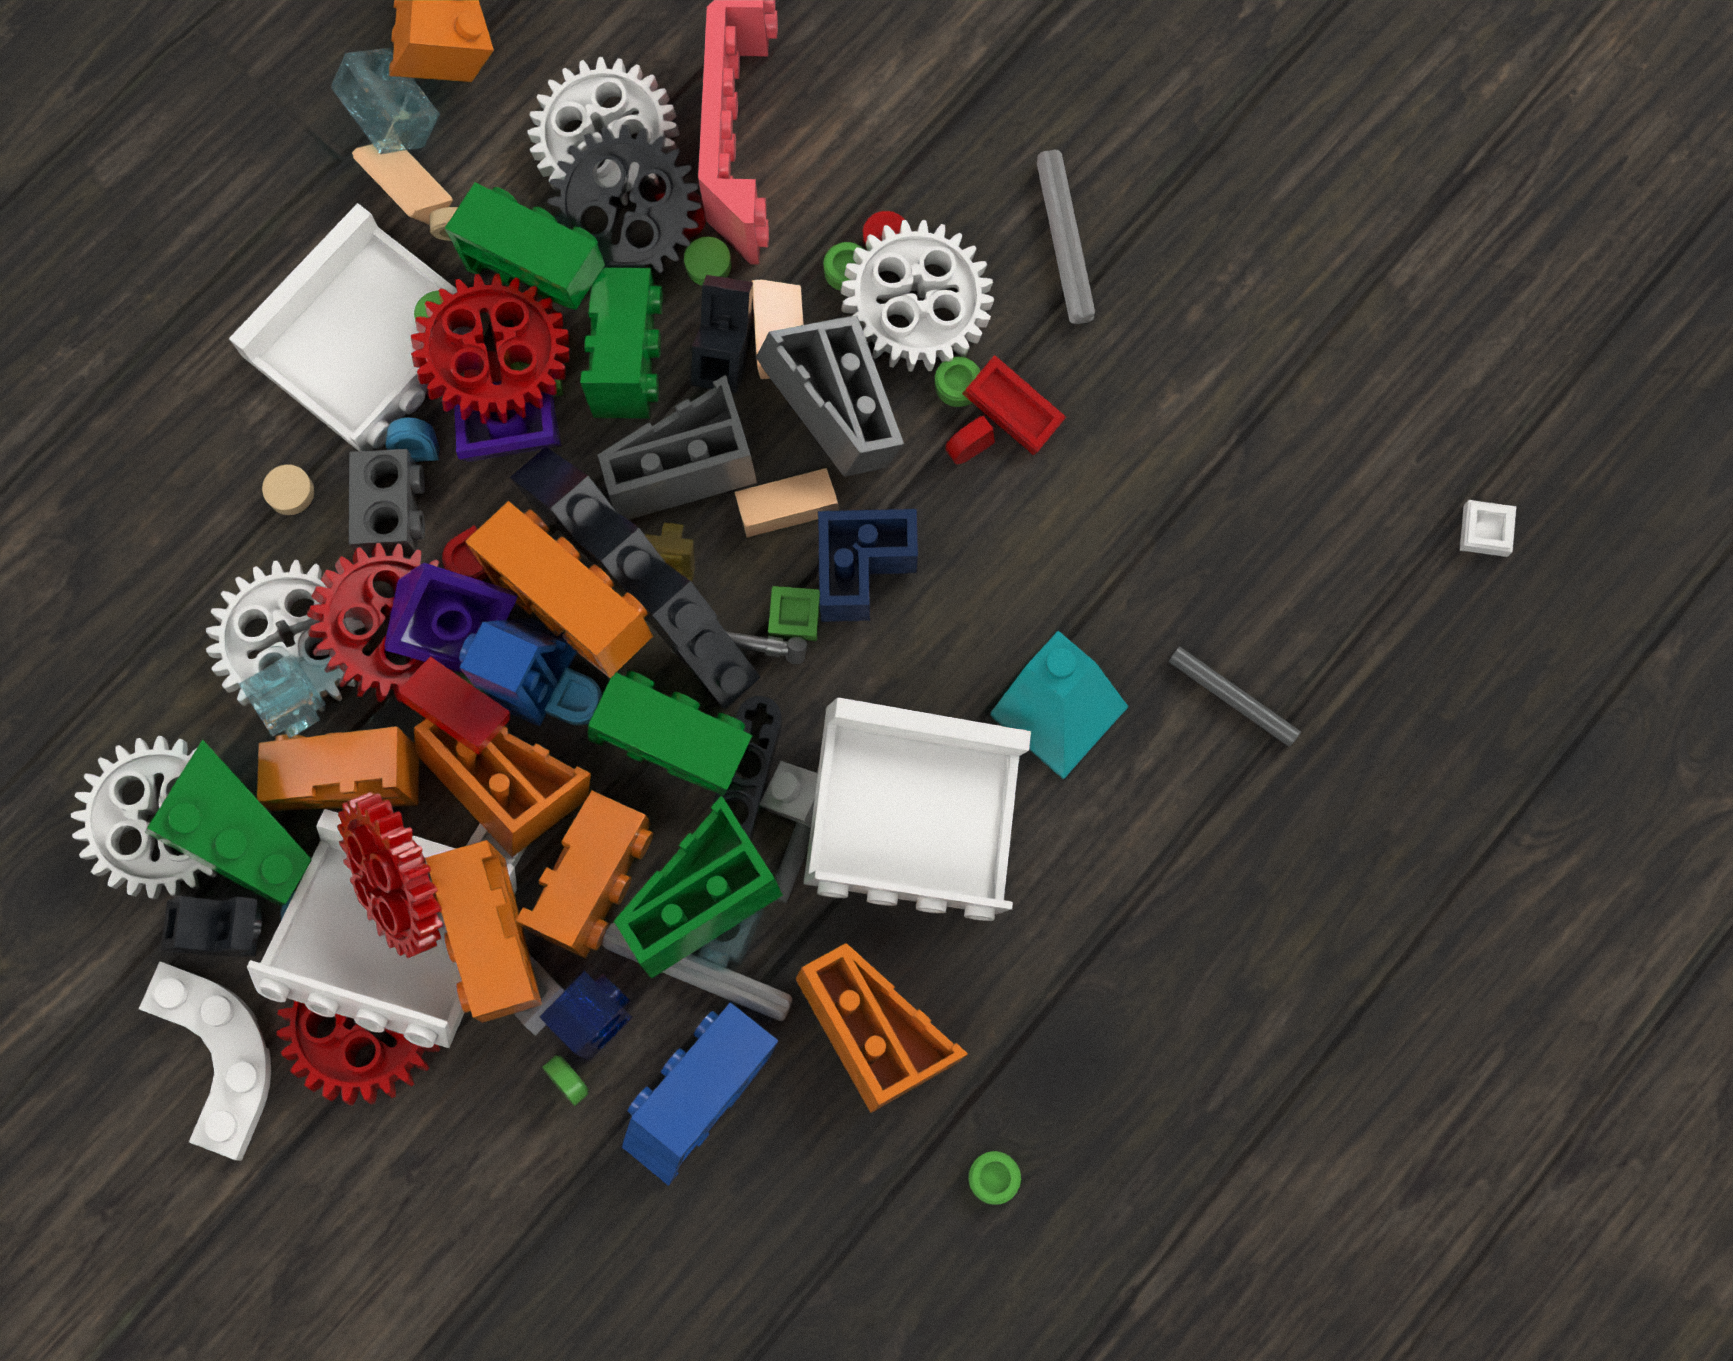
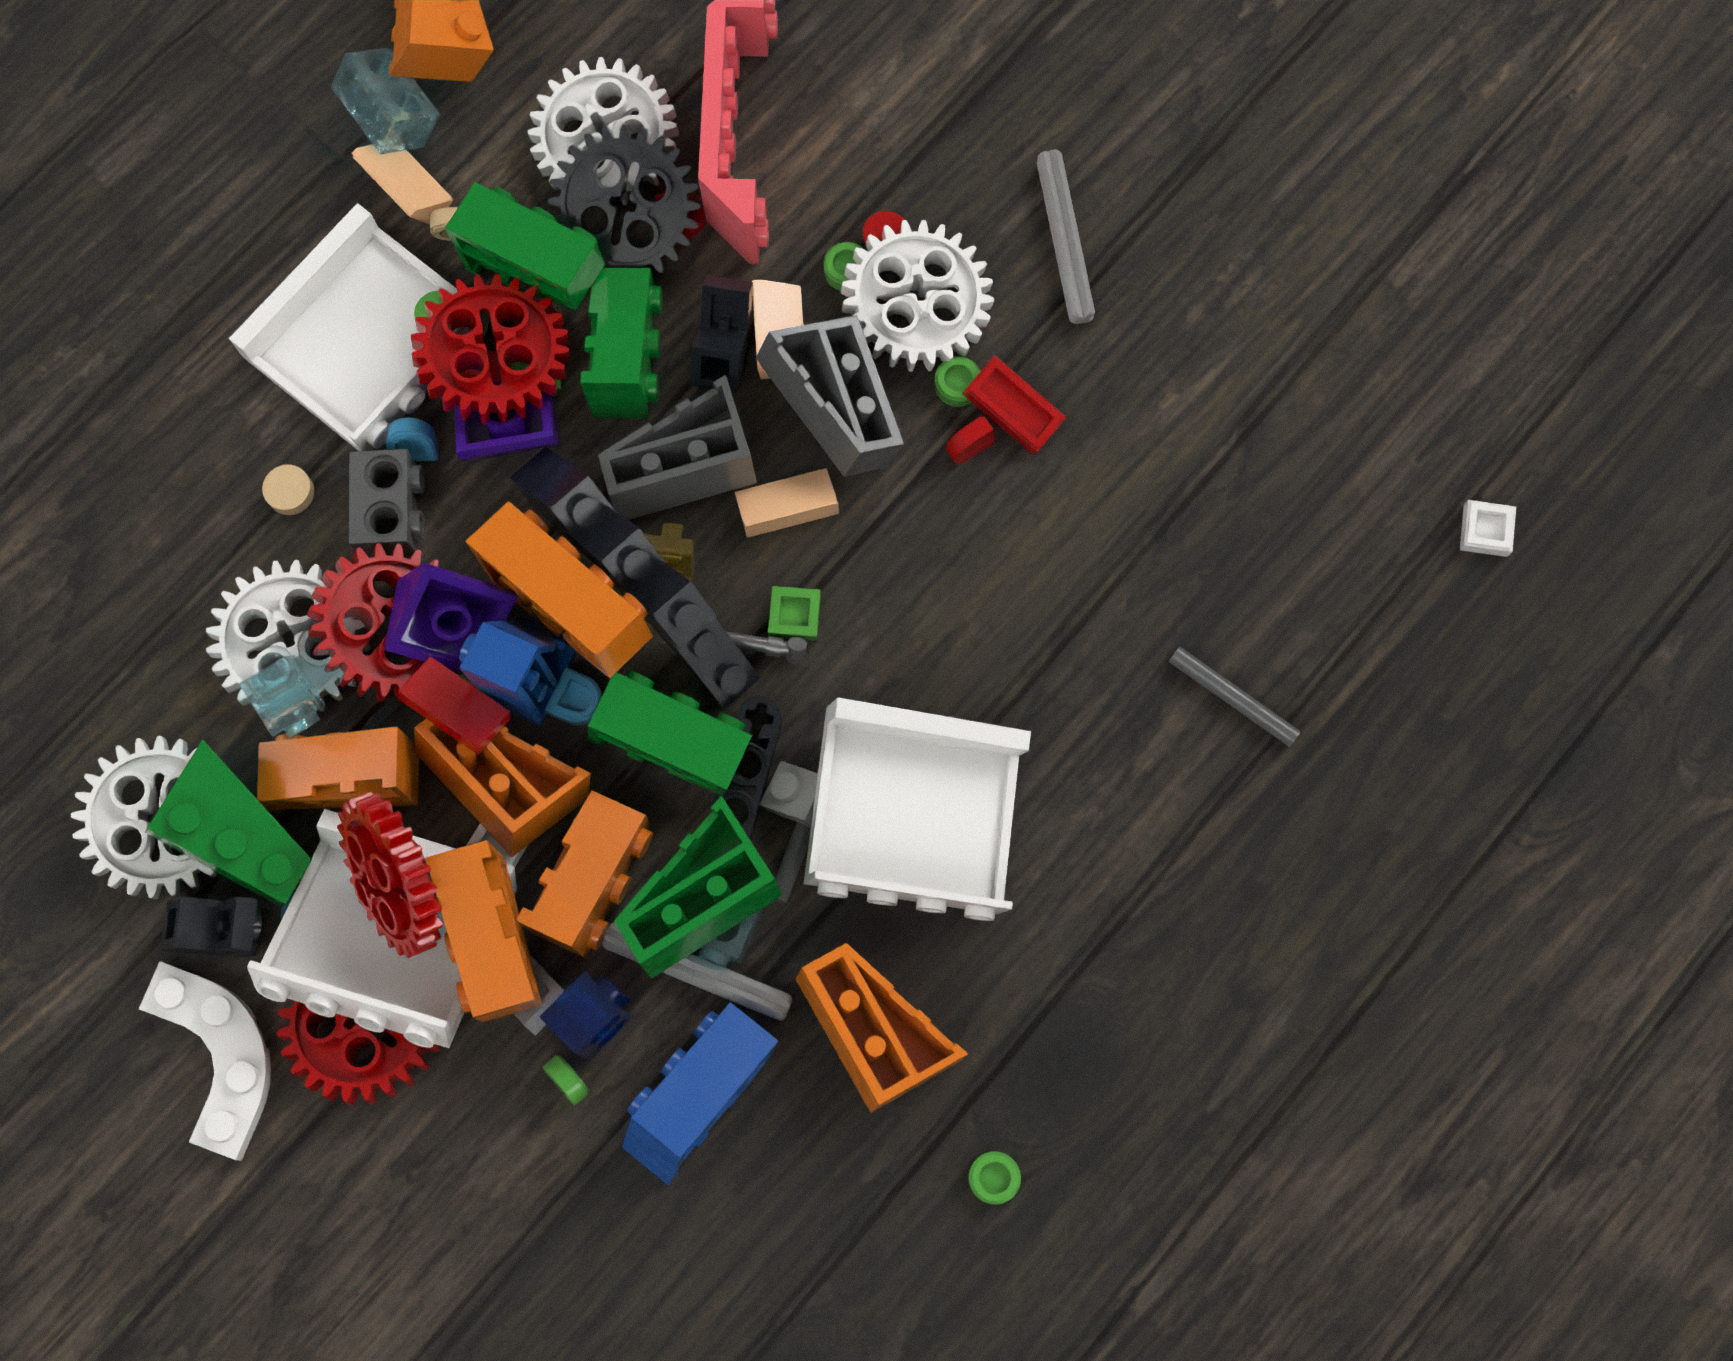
(460, 559): red tile -> none
(707, 257): bright green tile -> none
(860, 545): dark blue brick -> none
(1062, 703): teal slope -> none

